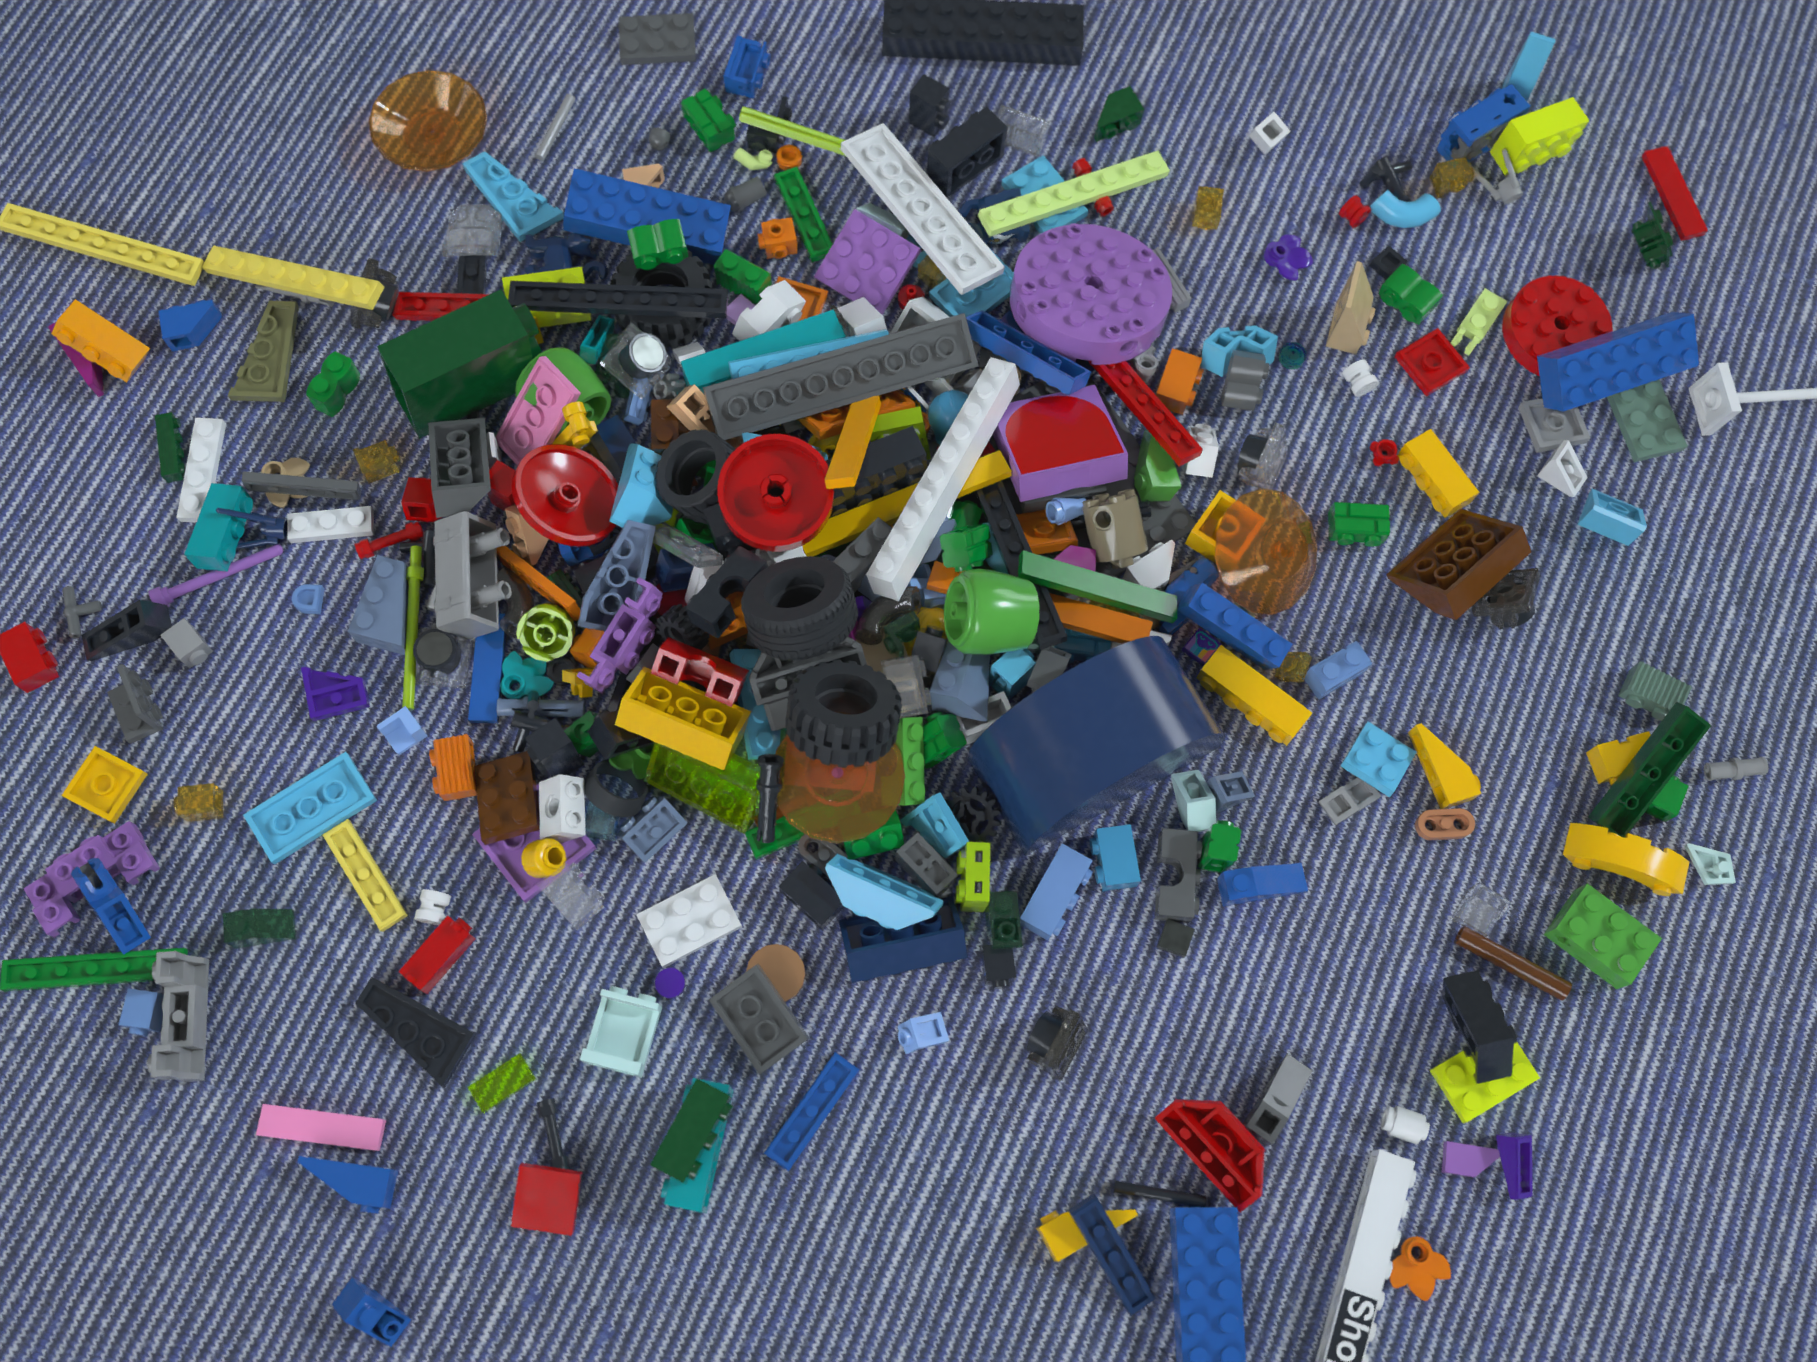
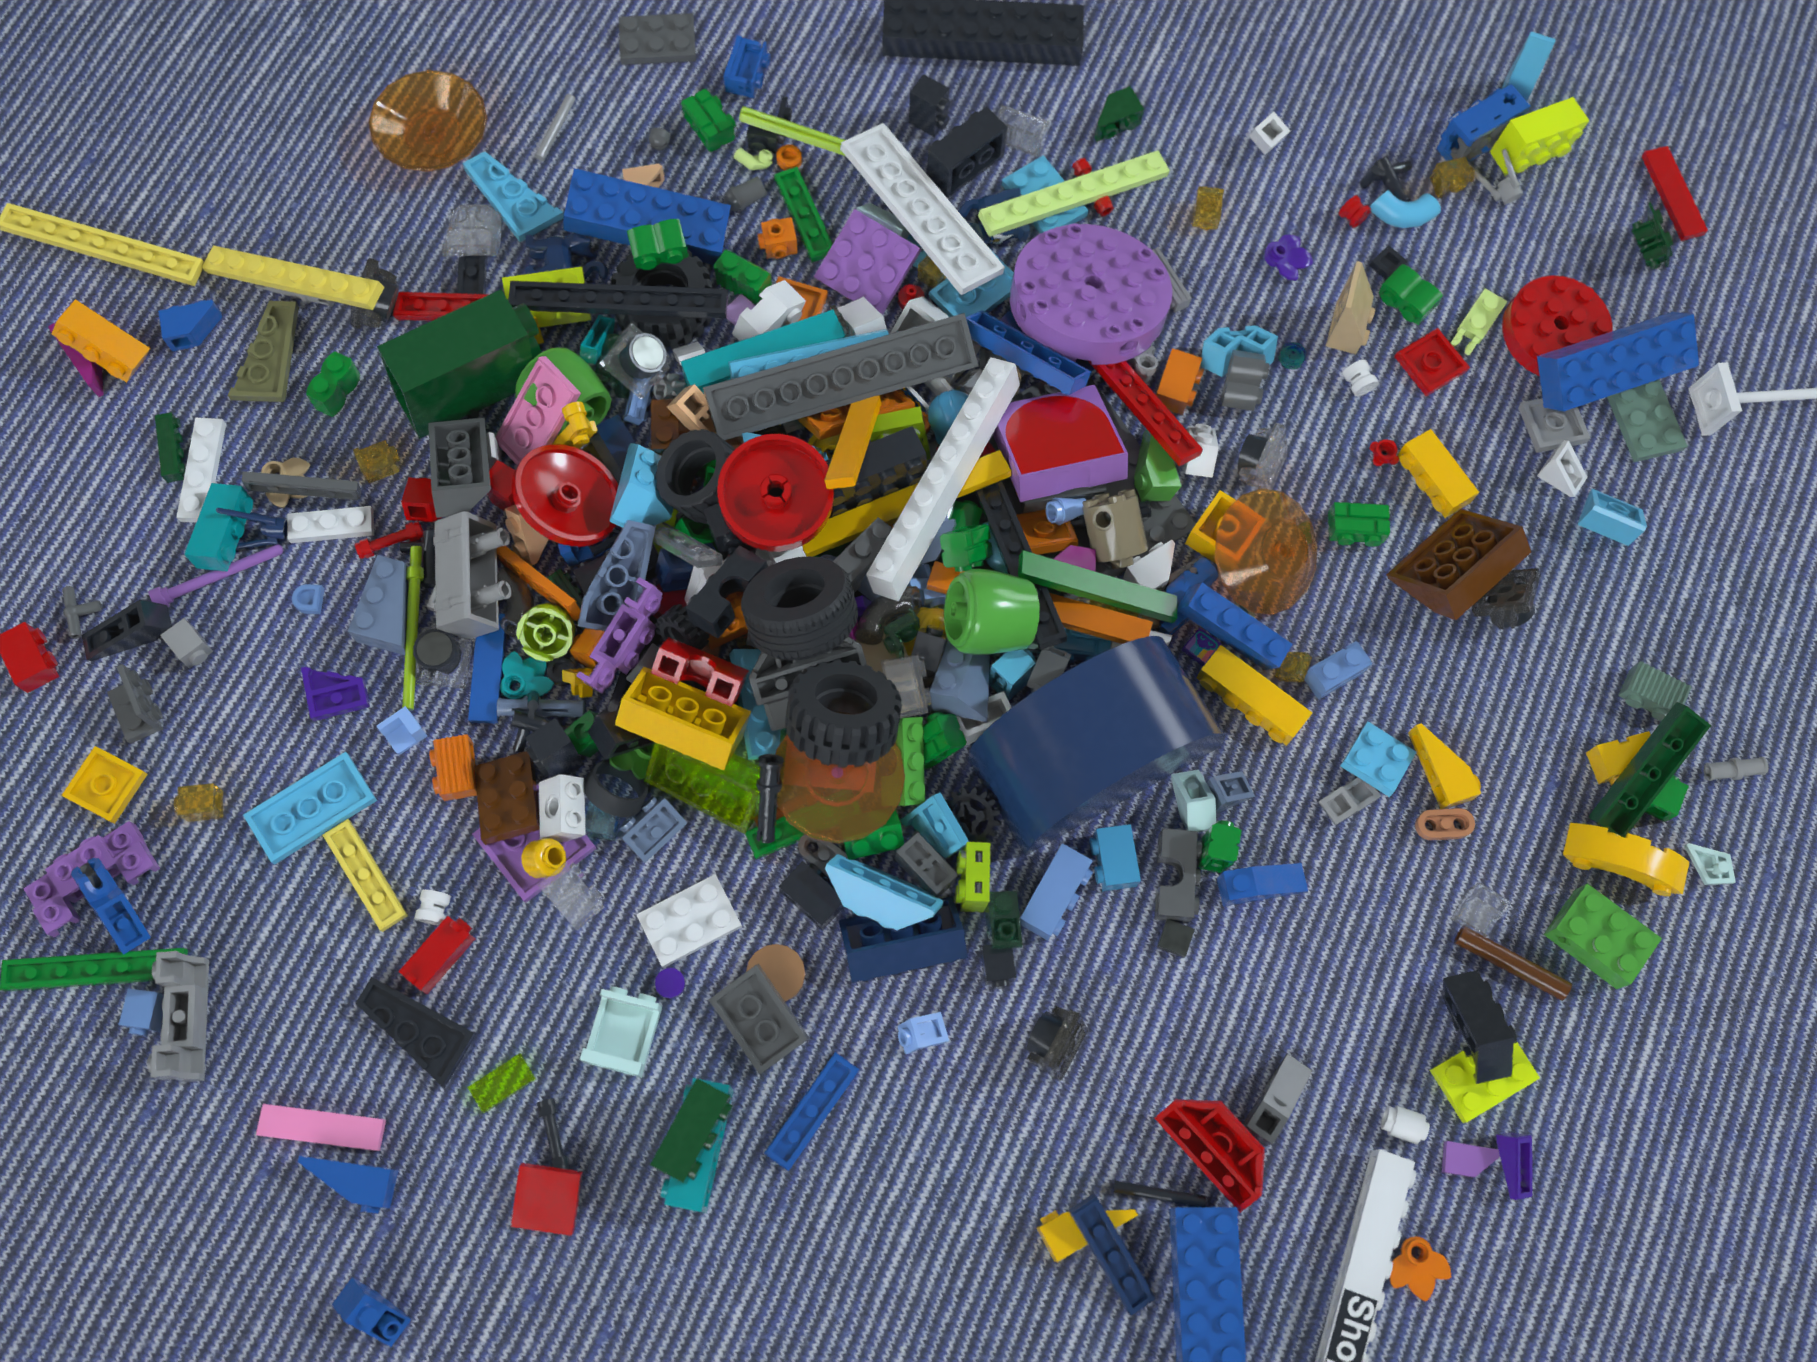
(258, 927): clear green slope -> none

